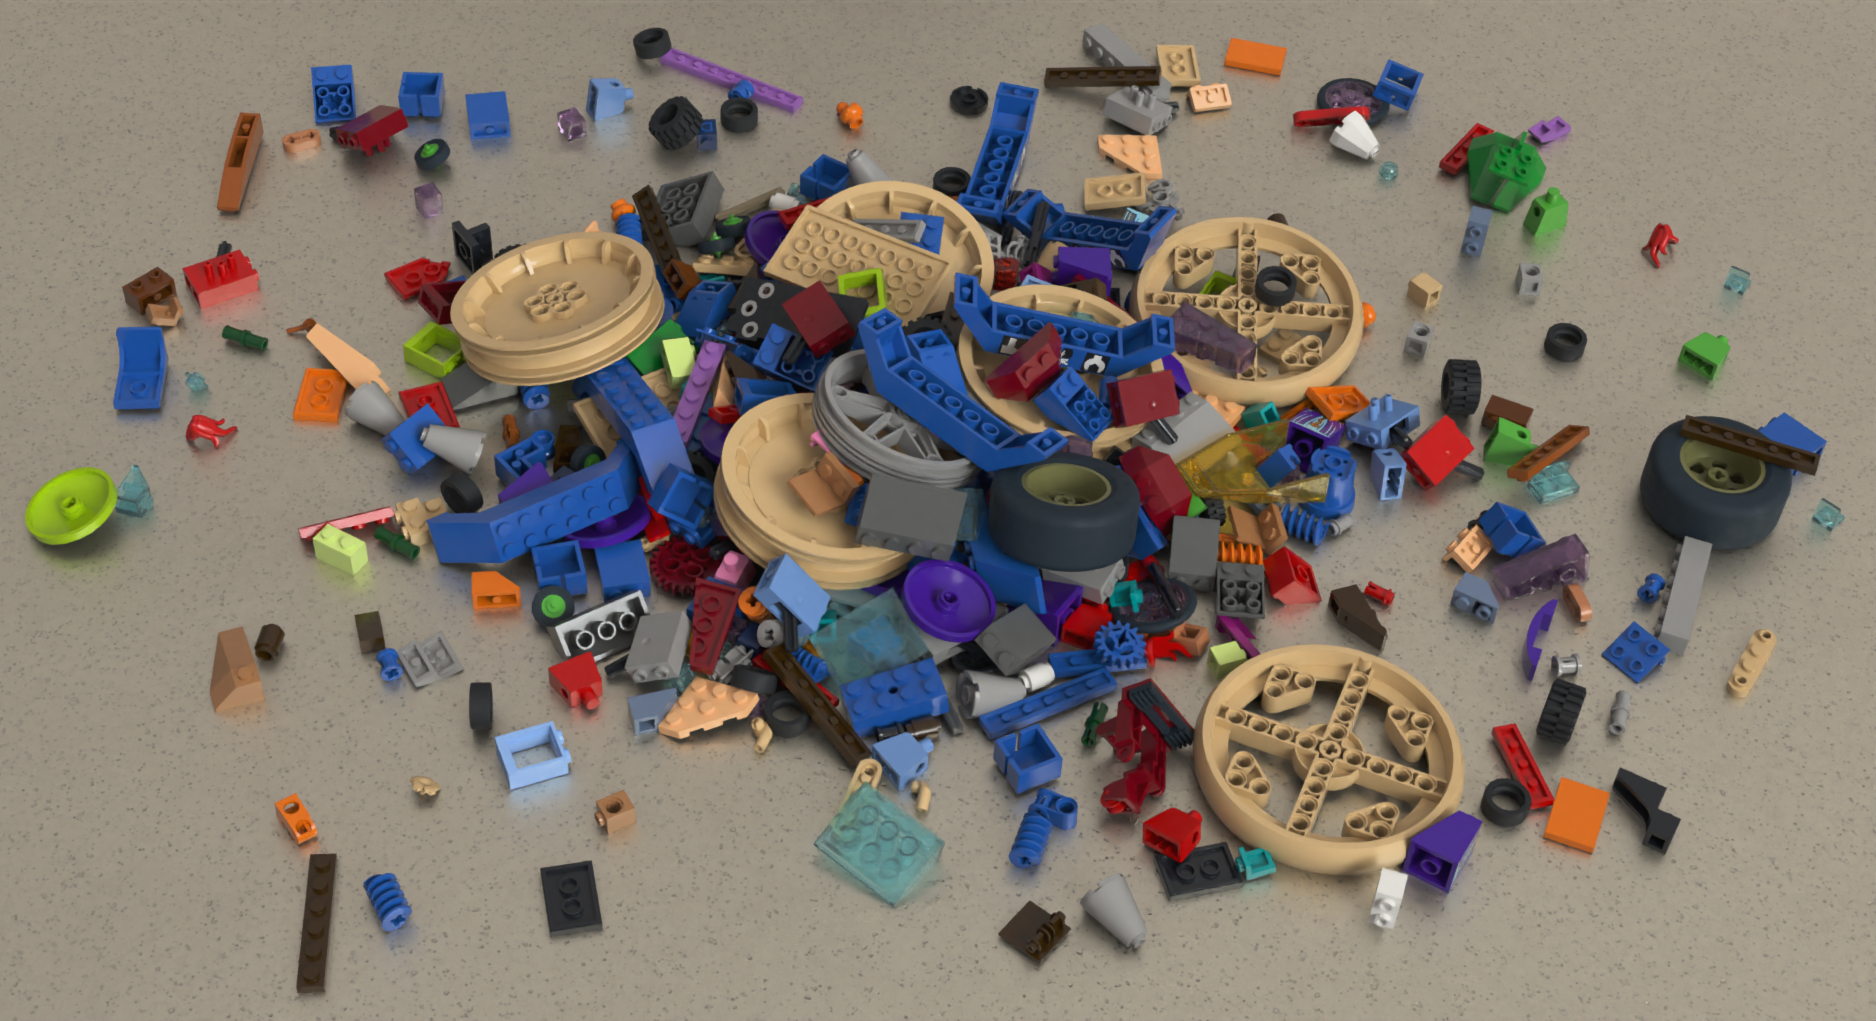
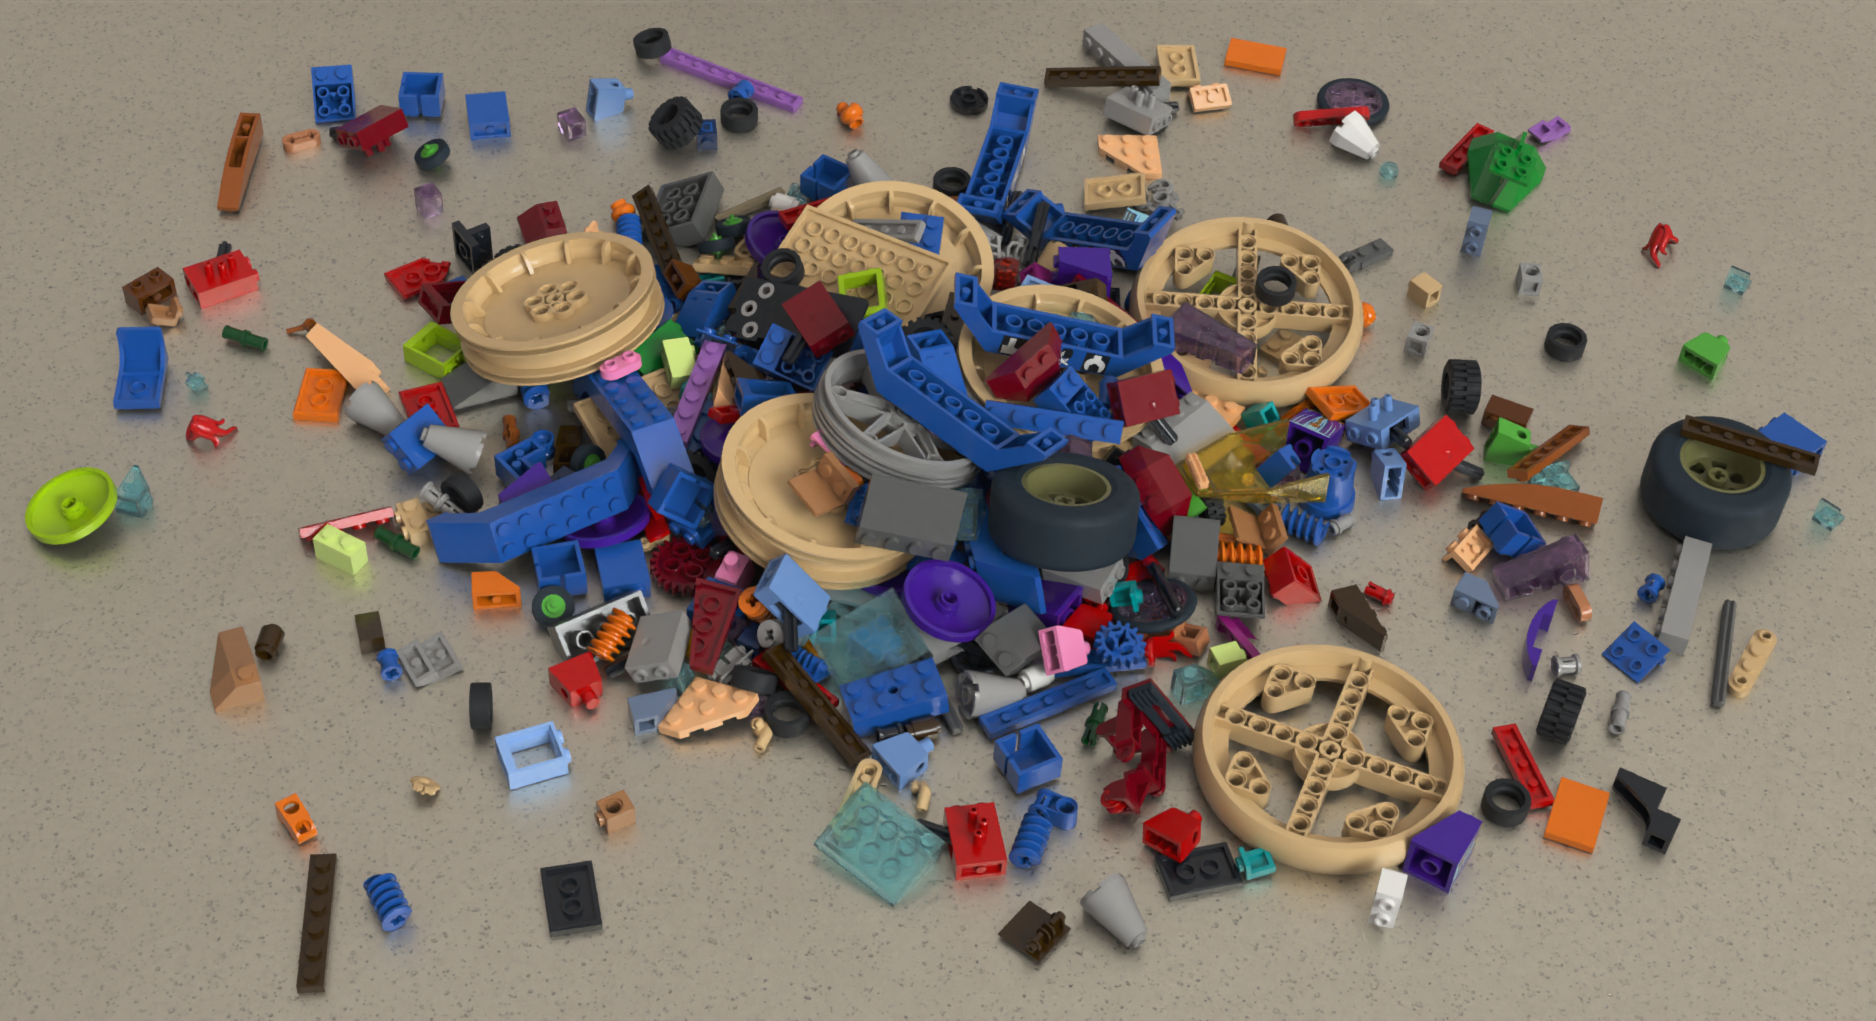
(438, 500): none -> light grey pin
(541, 222): none -> dark red wedge
(611, 635): none -> orange piece
(620, 365): none -> bright pink plate
(783, 255): none -> black tyre
(972, 840): none -> red piece
(1063, 422): none -> blue plate
(1063, 649): none -> bright pink torso
(1192, 683): none -> clear light blue slope
(1197, 471): none -> light nougat axle
(1366, 255): none -> dark grey hinge
(1403, 95): blue window -> none
(1542, 500): none -> dark orange slope
(1547, 213): bright green torso -> none
(1723, 653): none -> dark grey axle

